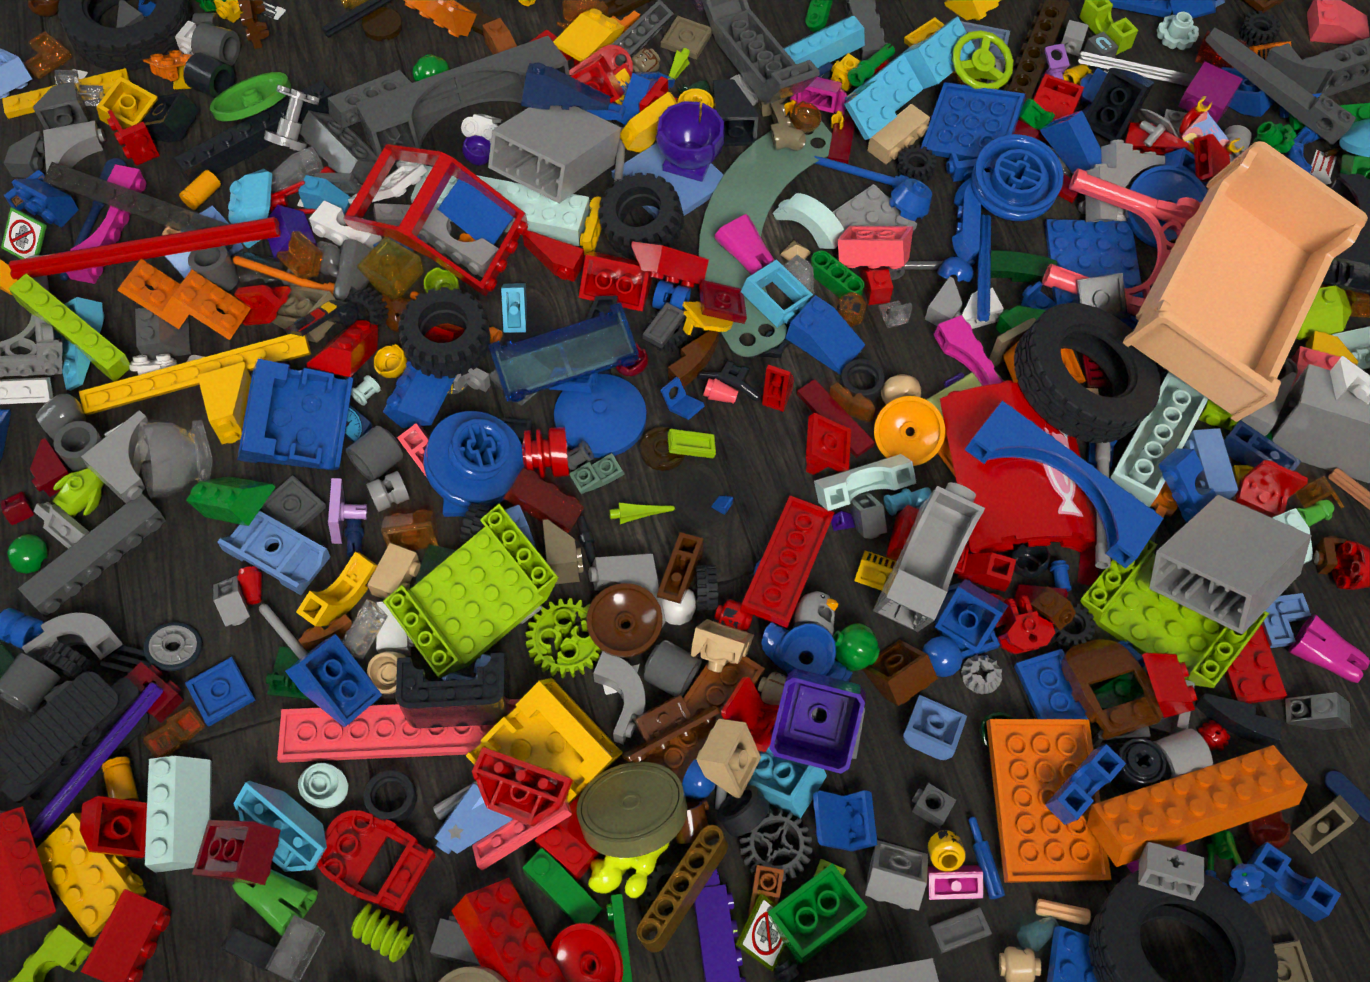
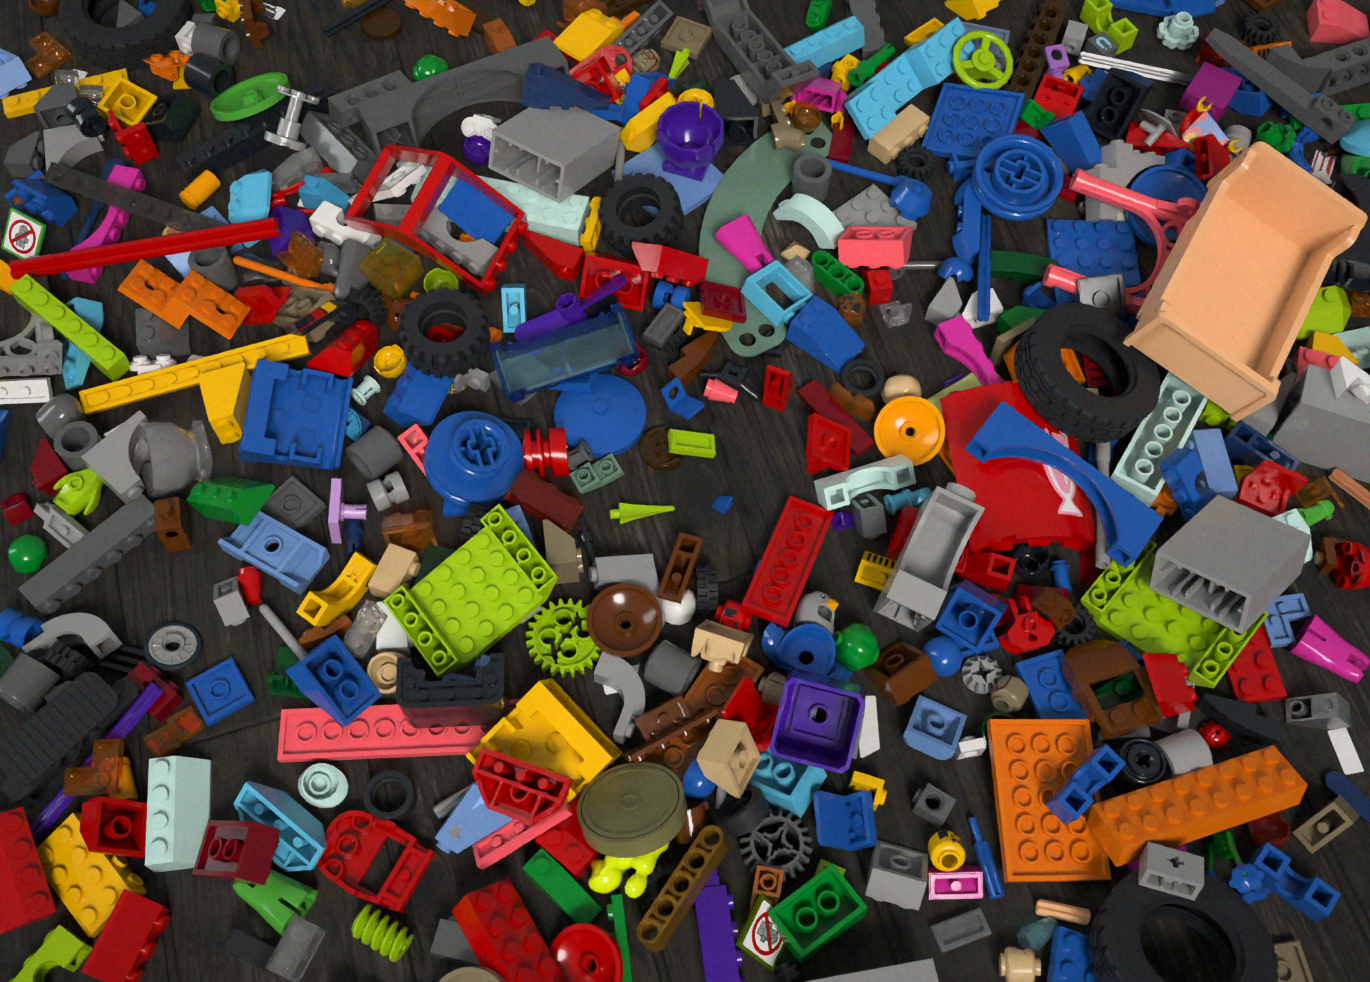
(86, 117): none -> black wheel
(102, 776): none -> clear orange plate
(175, 516): none -> reddish brown torso
(568, 311): none -> dark purple piece
(811, 176): none -> dark grey piece
(862, 782): none -> yellow bracket
(869, 734): none -> white sticker
(969, 747): none -> white plate
(1009, 694): none -> dark tan head
(1345, 751): none -> white sticker

